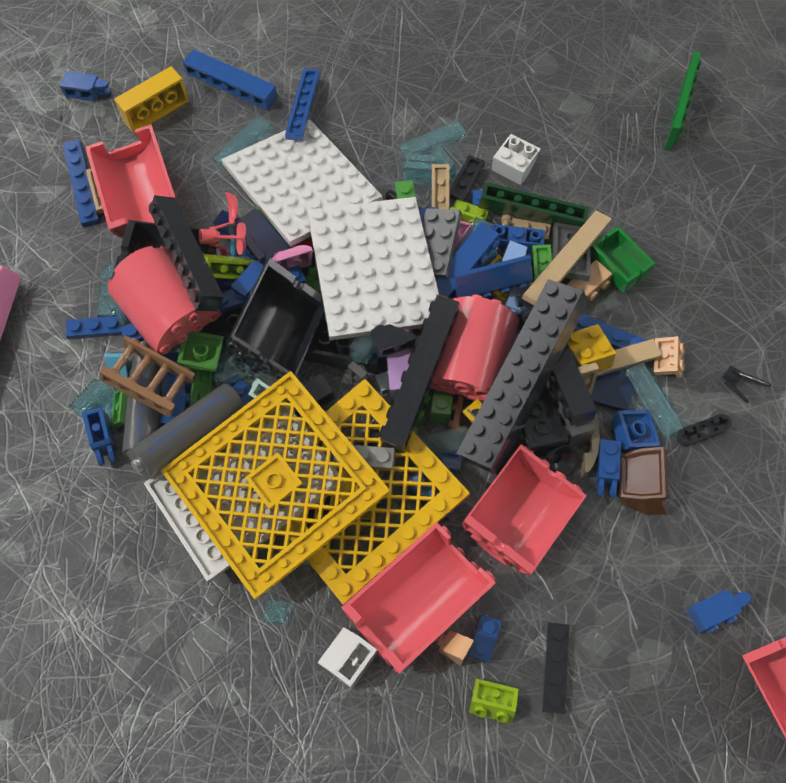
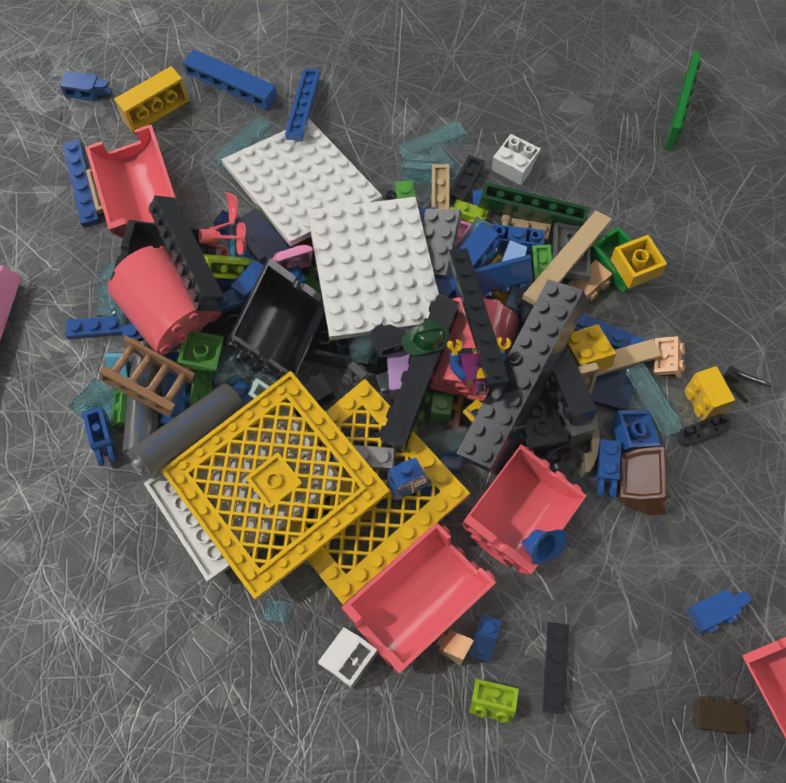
(406, 479): none -> blue torso
(425, 338): none -> dark green piece
(467, 367): none -> torso
(478, 318): none -> black plate
(545, 545): none -> blue piece
(638, 261): none -> yellow brick
(709, 393): none -> yellow brick
(719, 716): none -> dark brown brick

